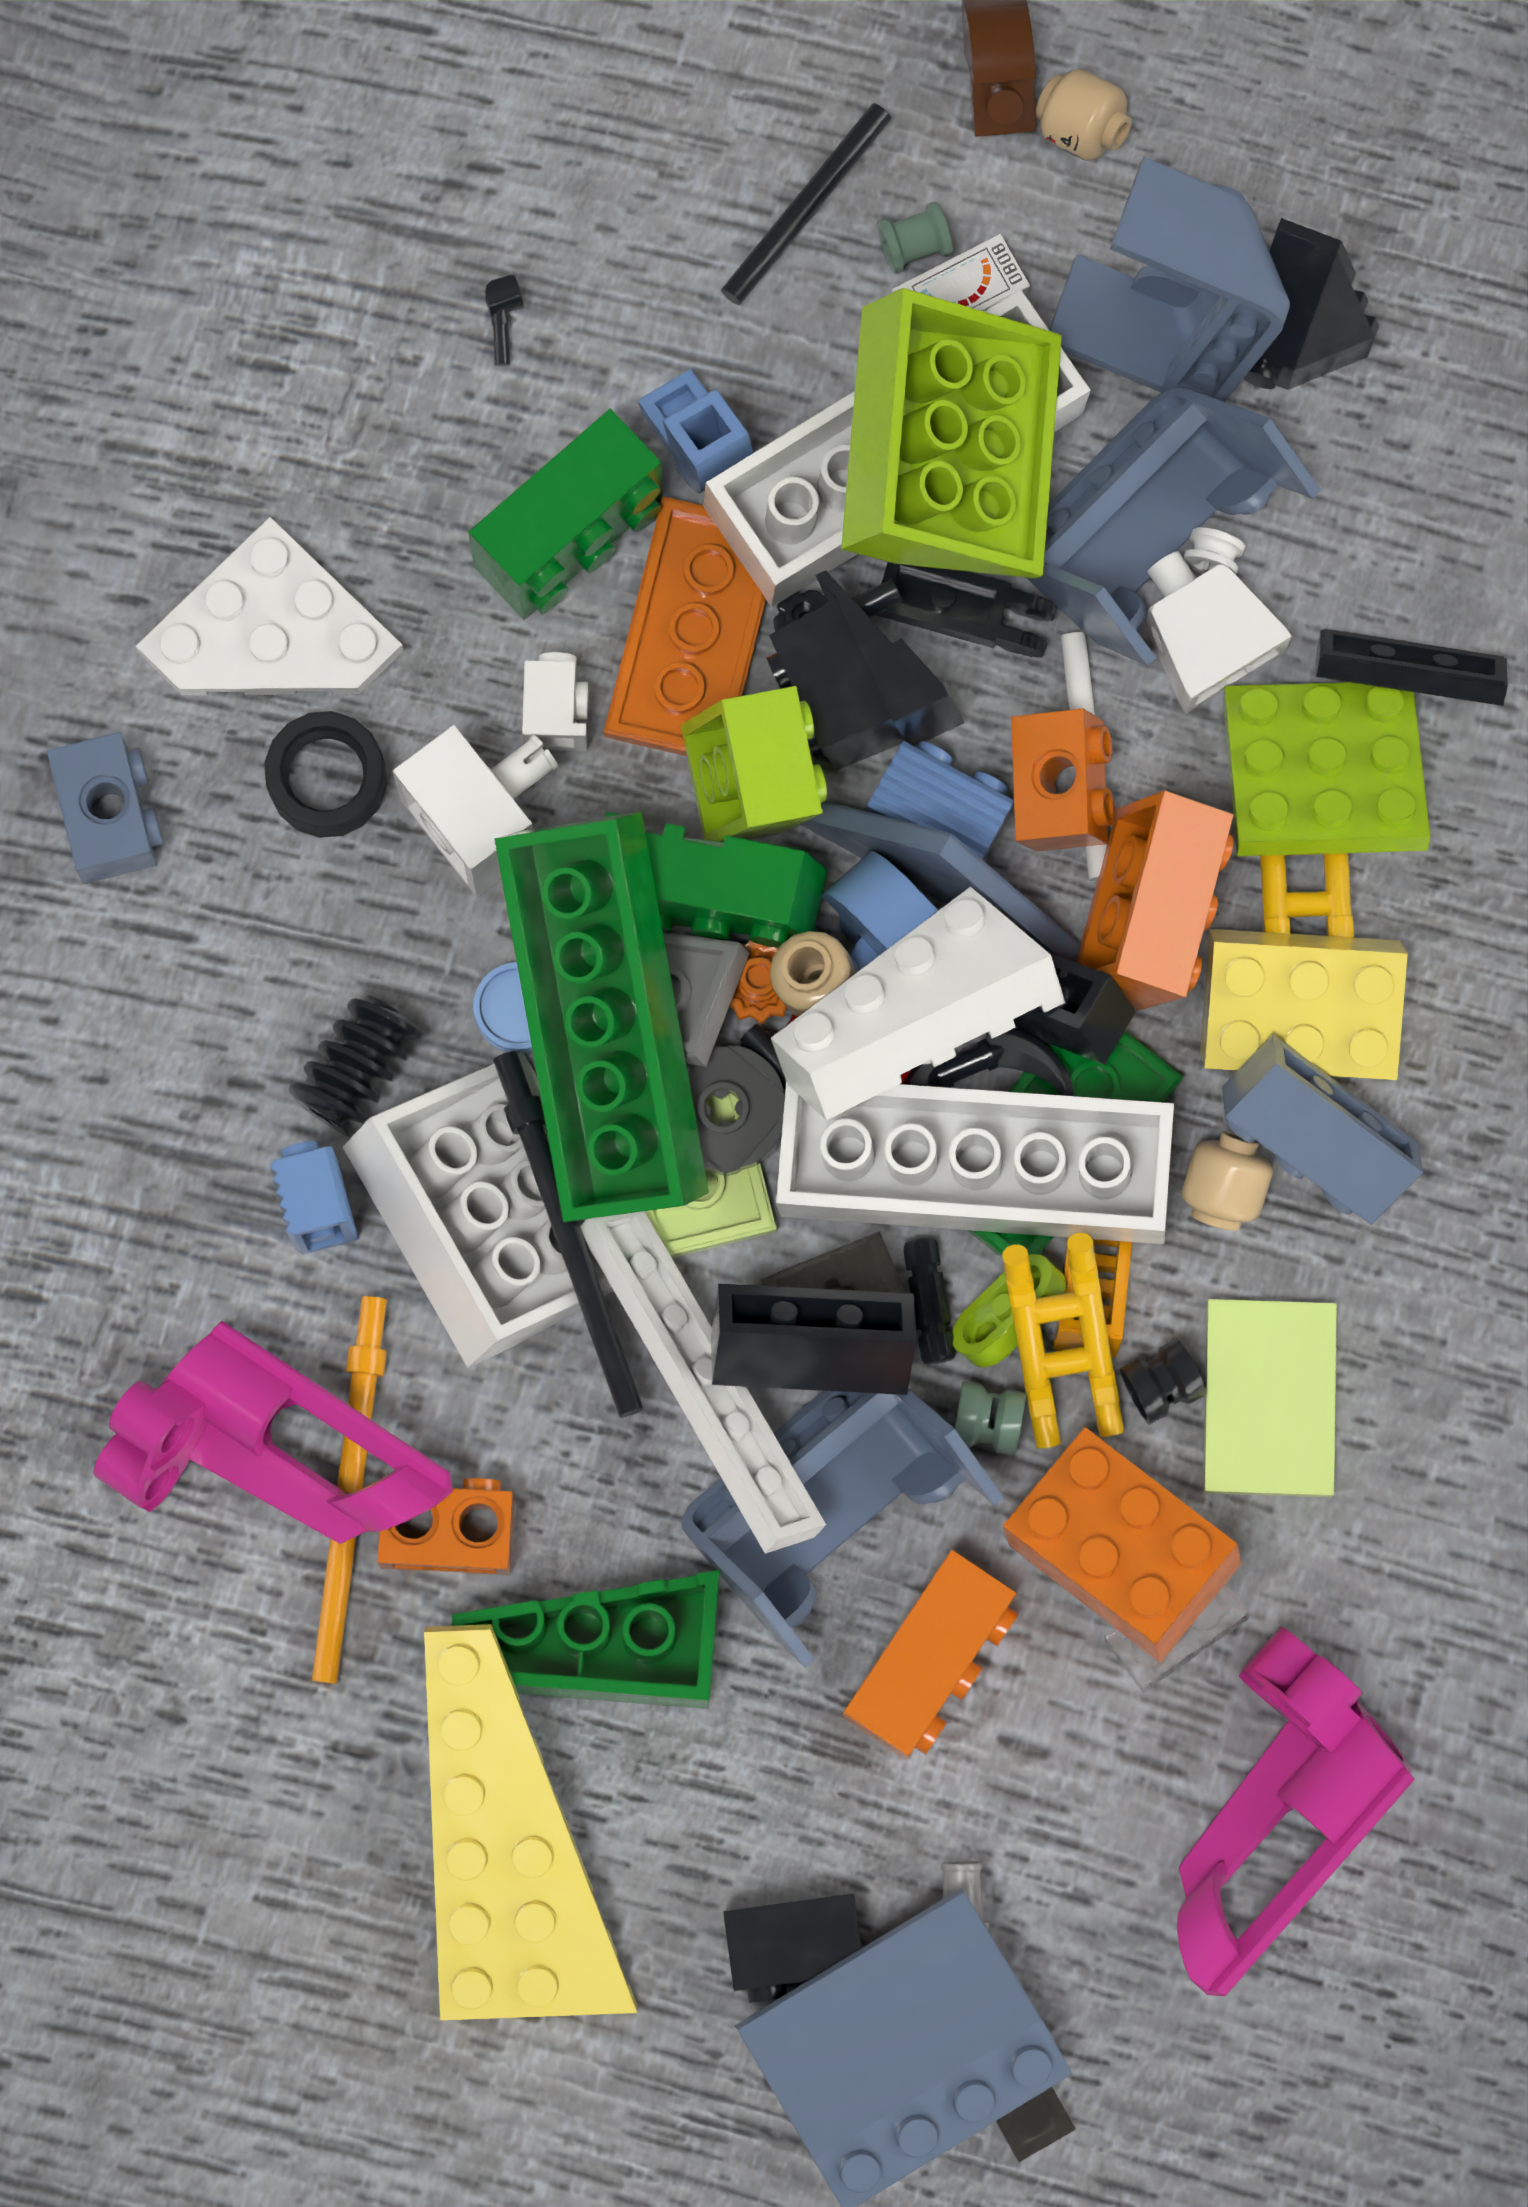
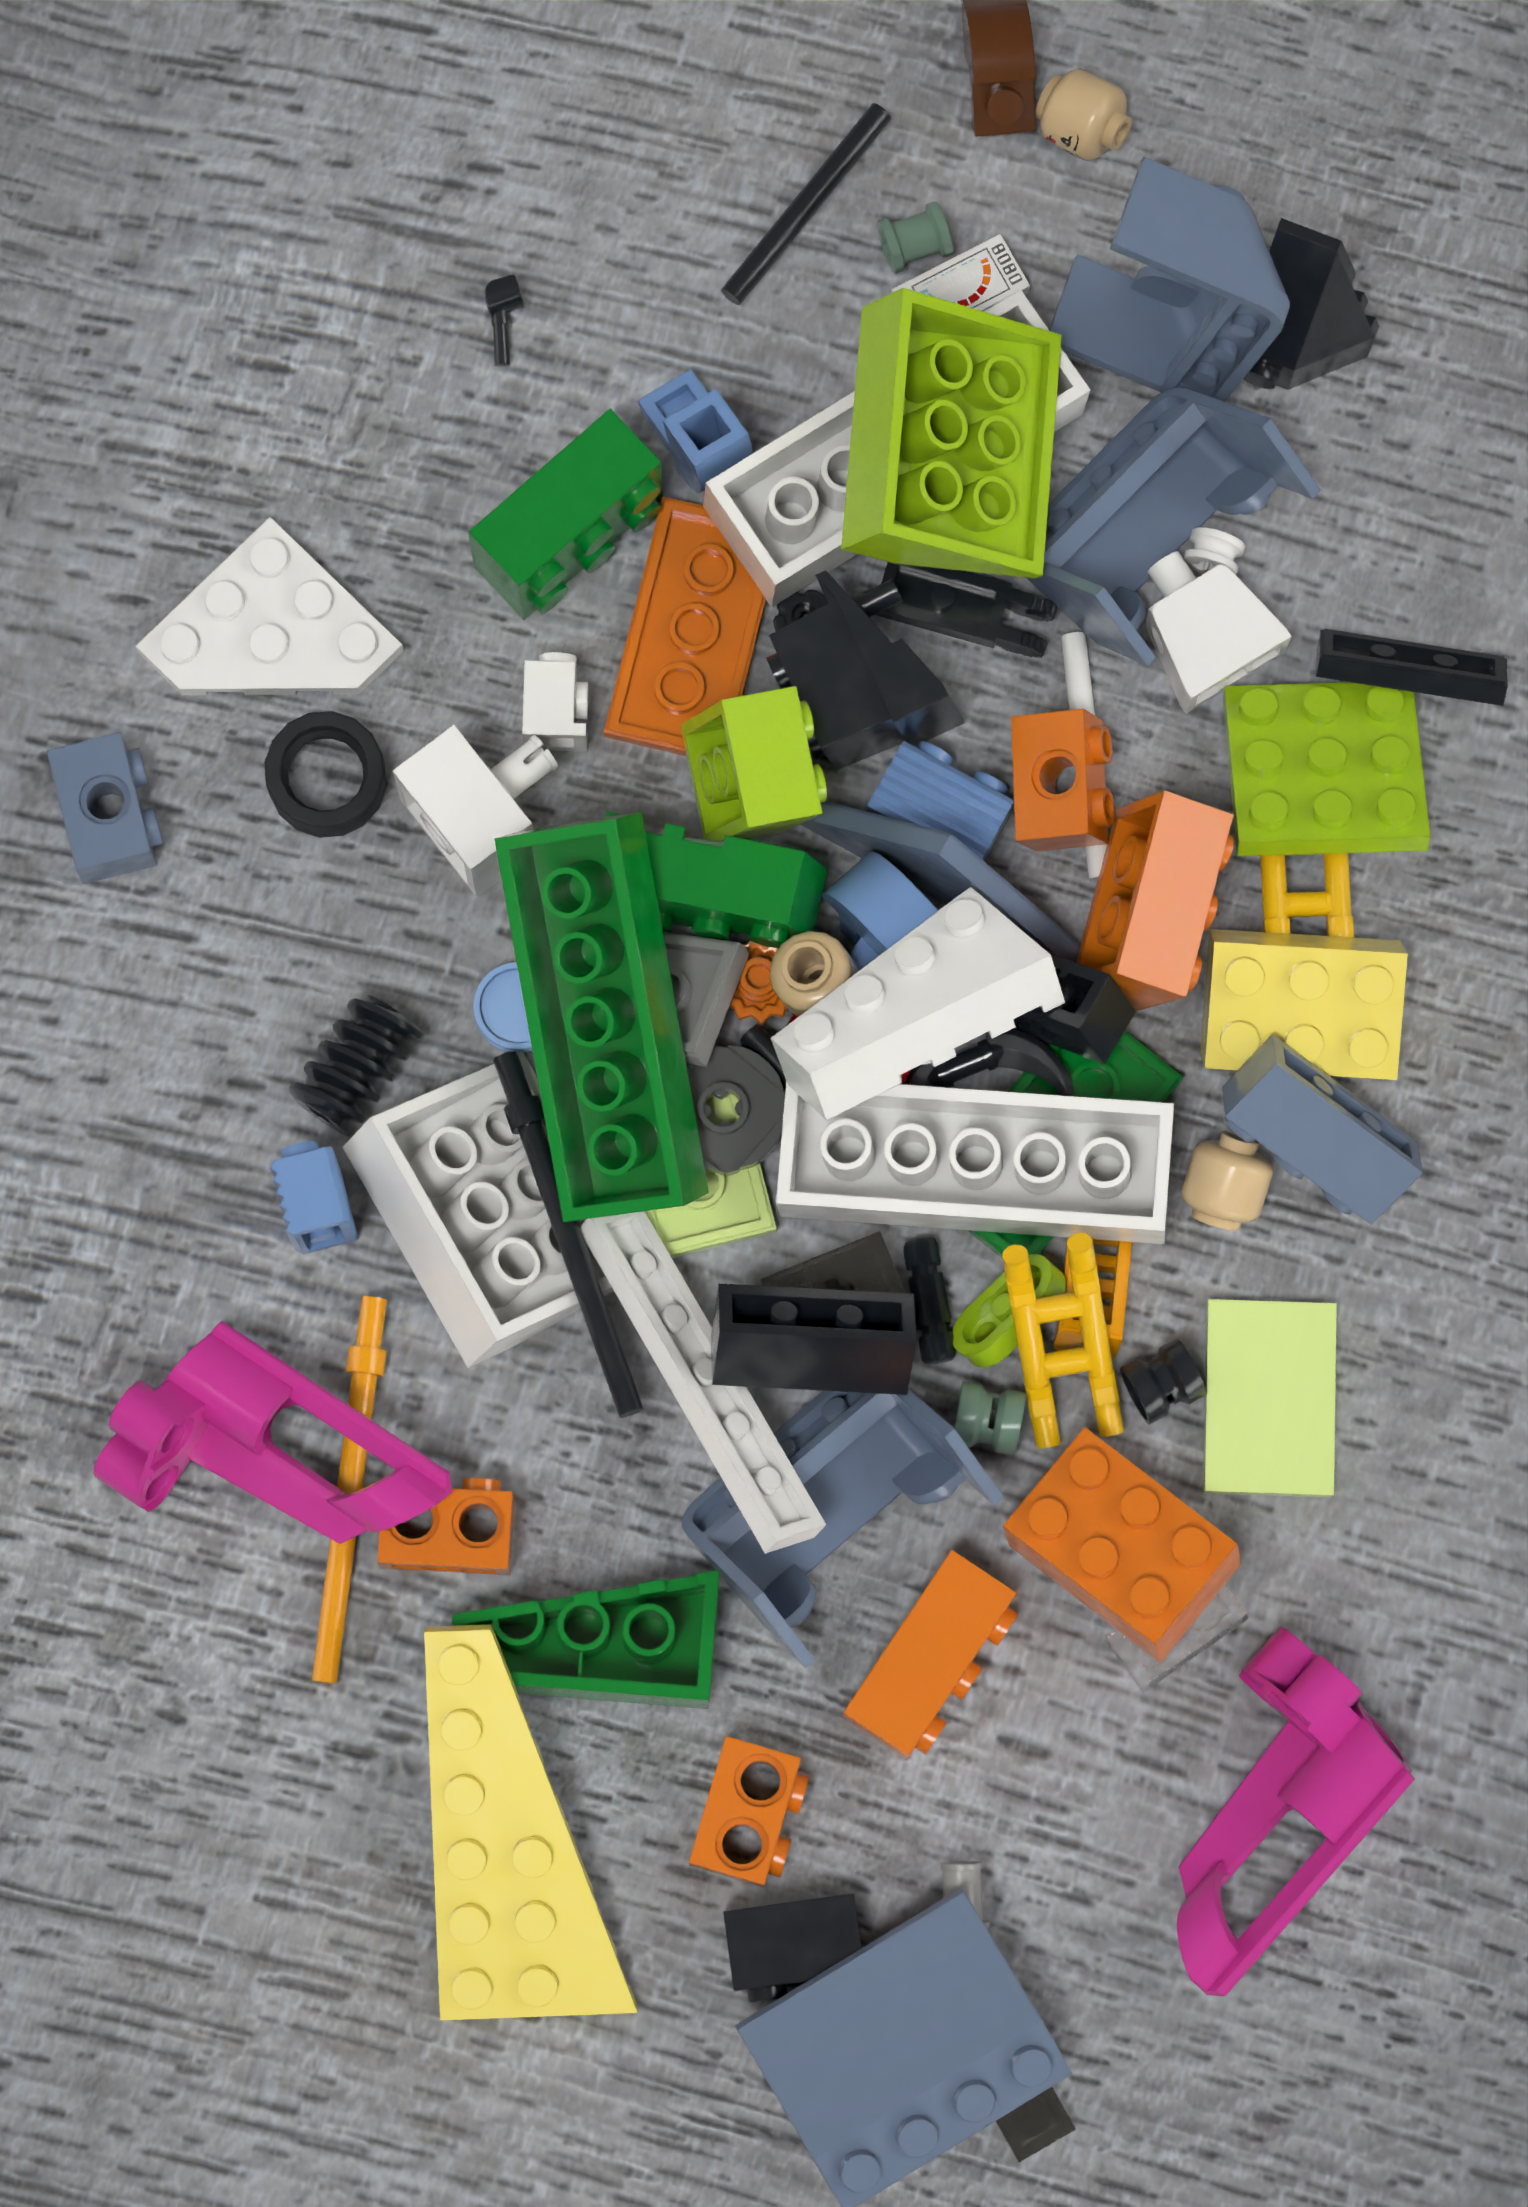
(731, 1808): none -> orange brick

